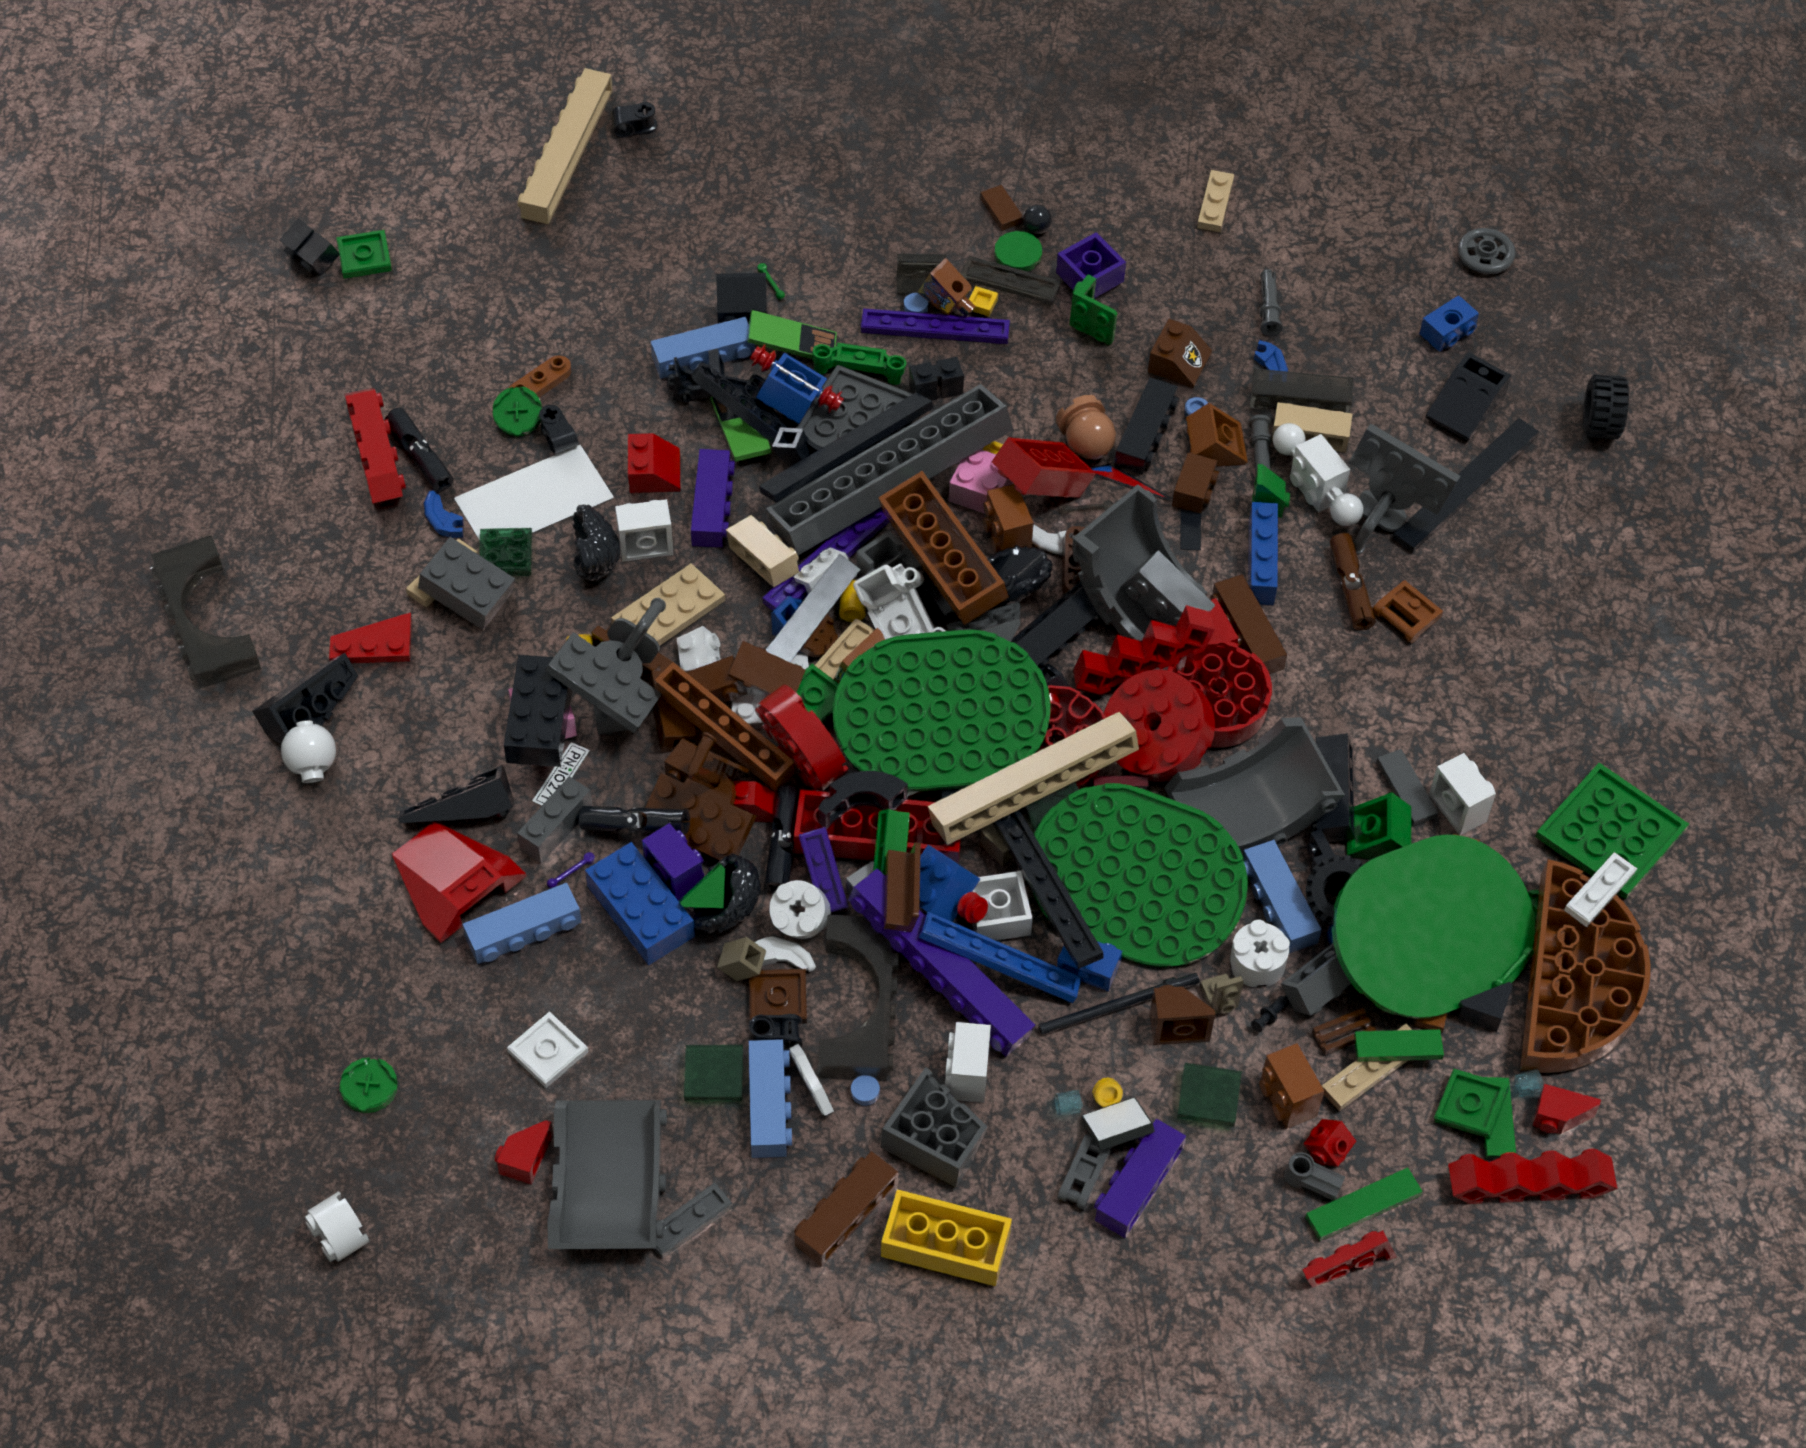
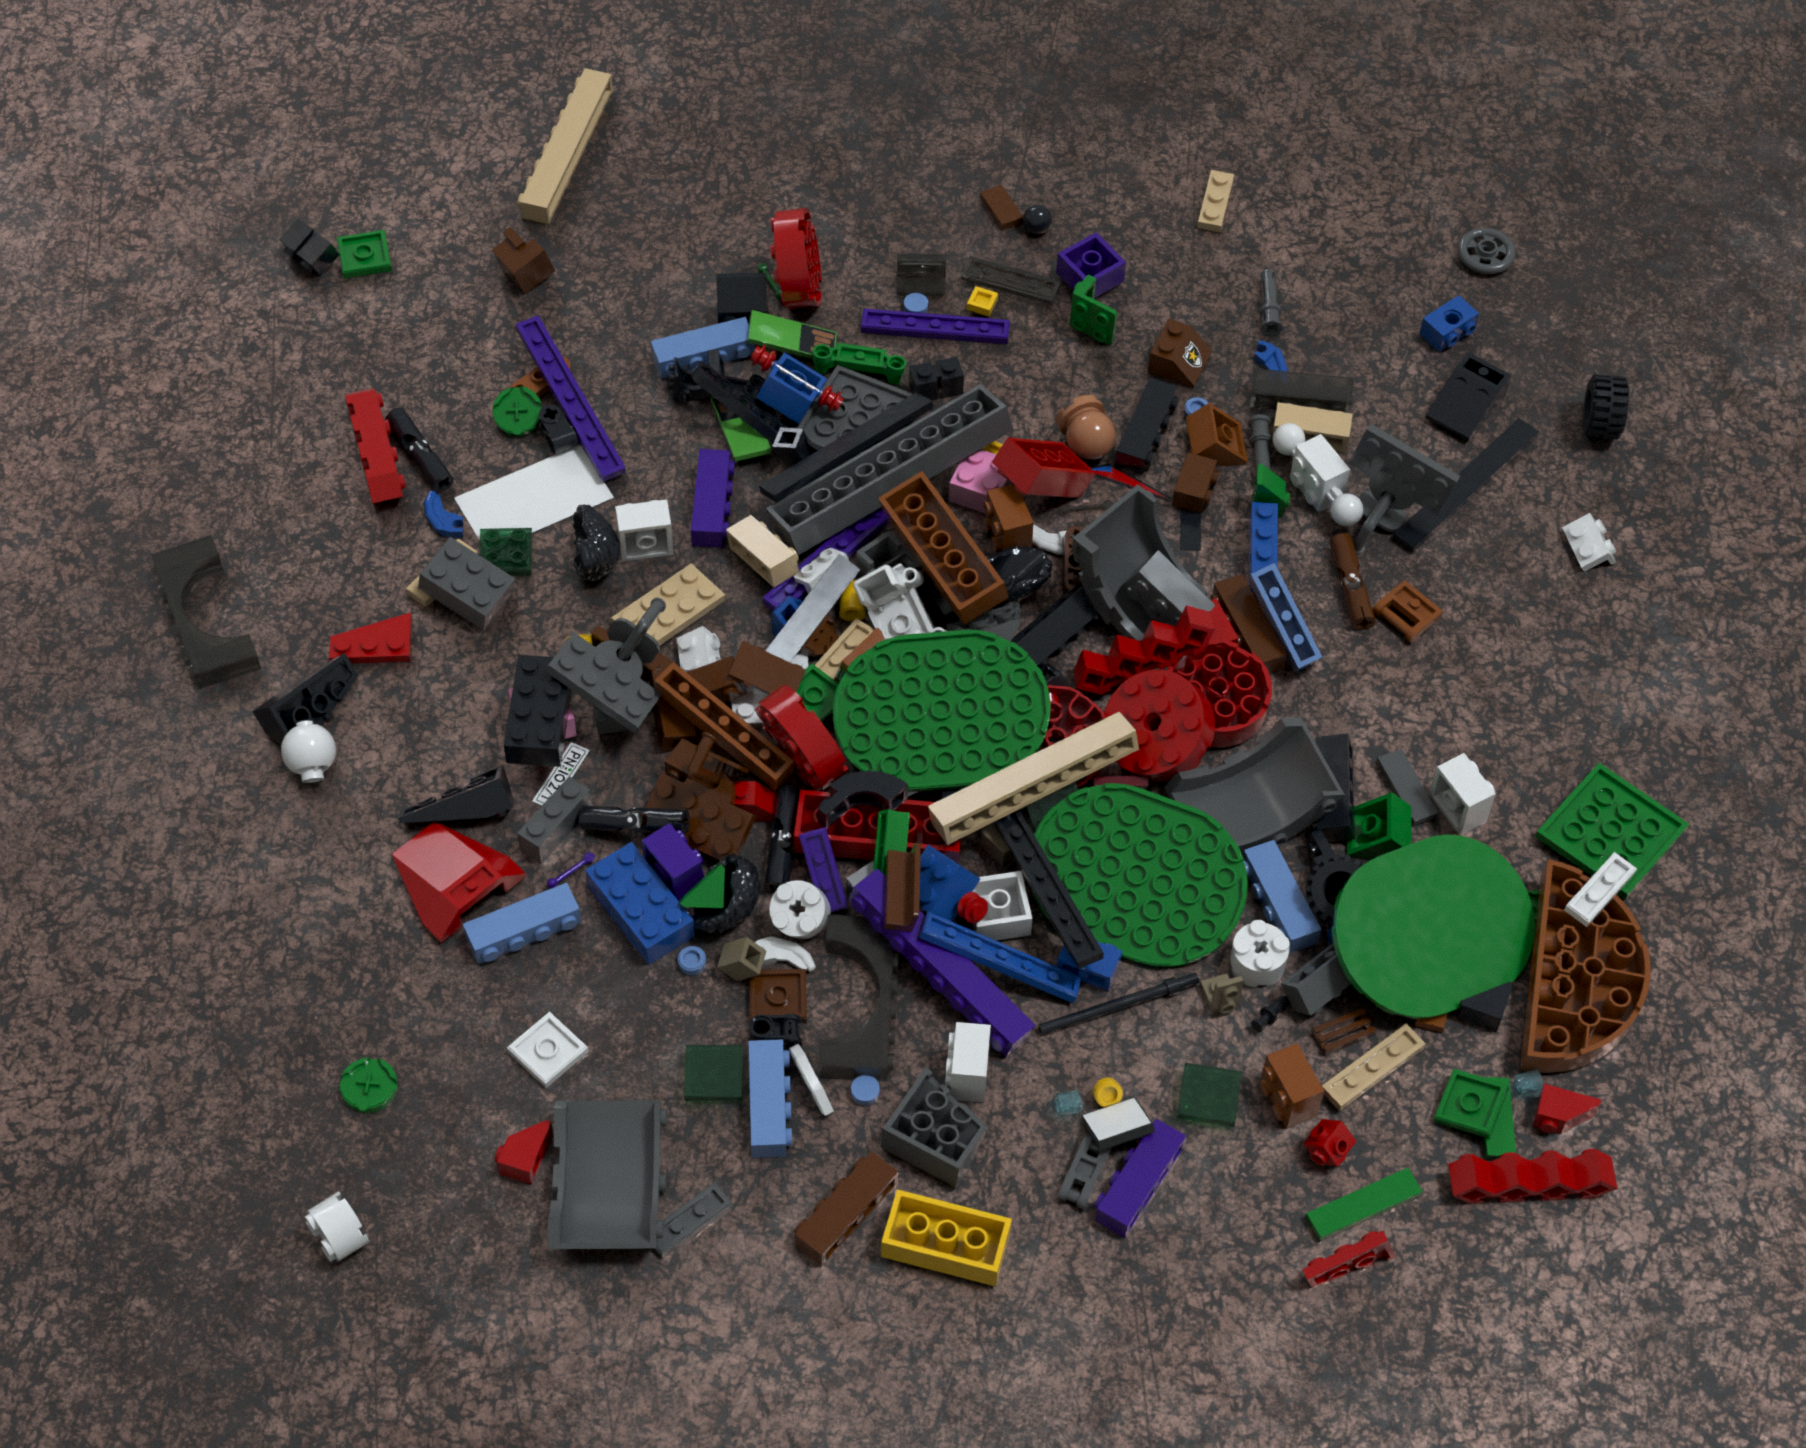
(522, 262): none -> reddish brown plate
(570, 398): none -> dark purple plate
(631, 120): black piece -> none
(652, 464): red slope -> none
(692, 960): none -> medium blue tile
(796, 258): none -> red brick
(947, 290): dark orange torso -> none
(1018, 250): green tile -> none
(1179, 1017): reddish brown slope -> none
(1284, 617): none -> medium blue brick
(1316, 1177): dark grey piece -> none
(1398, 1045): green tile -> none
(1526, 955): green hinge -> none
(1589, 542): none -> white bracket

